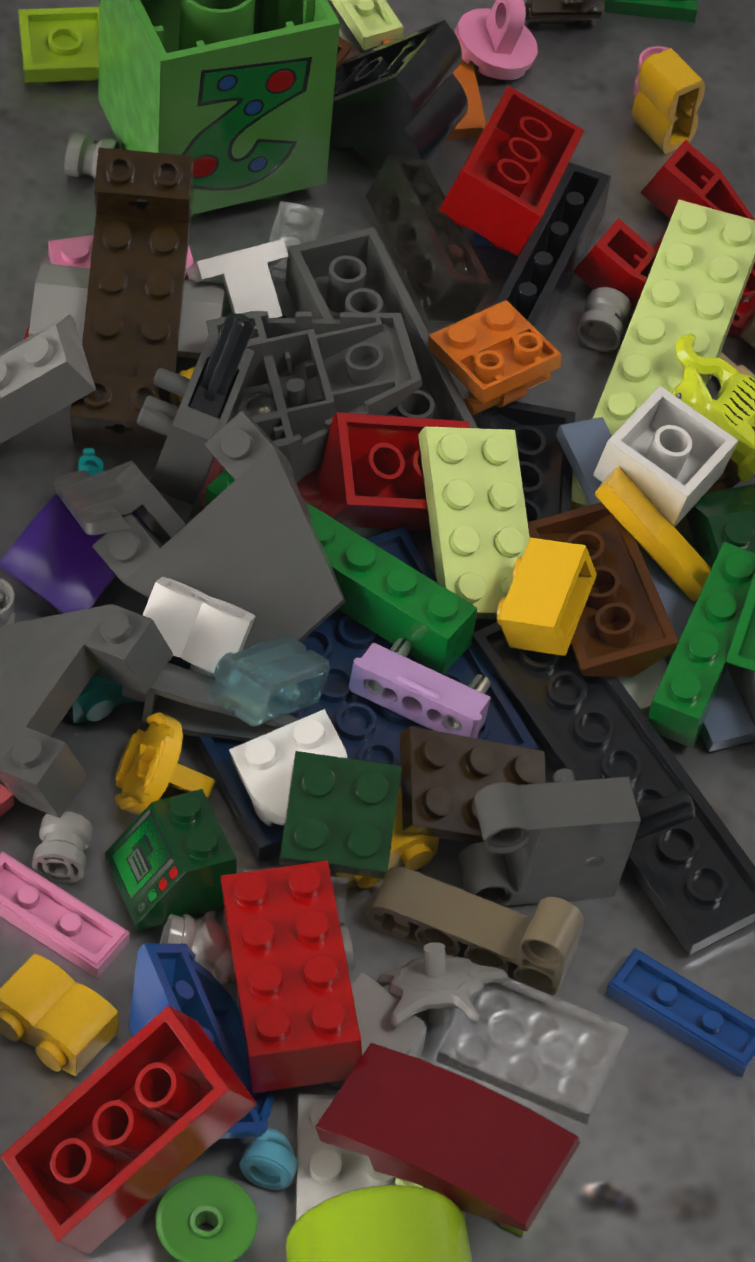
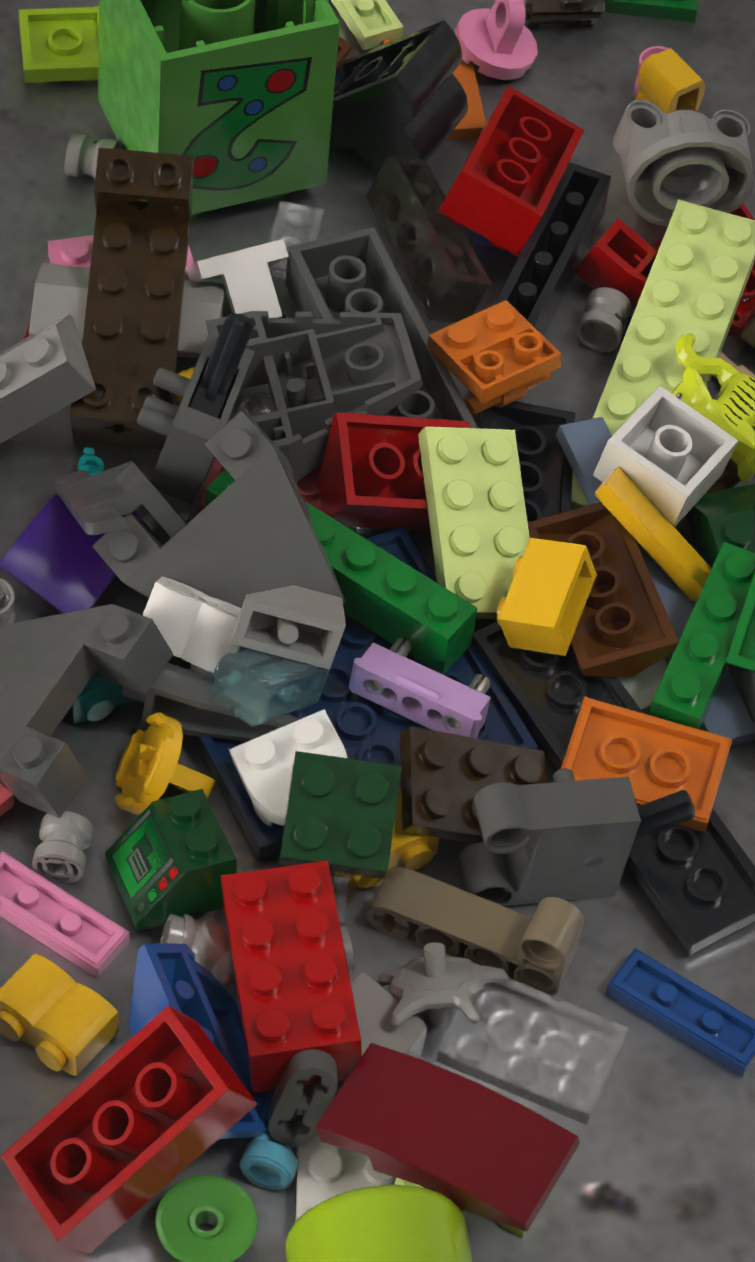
(292, 624): none -> light grey slope
(292, 1095): none -> dark grey beam
(650, 751): none -> orange tile
(683, 159): none -> light grey piece

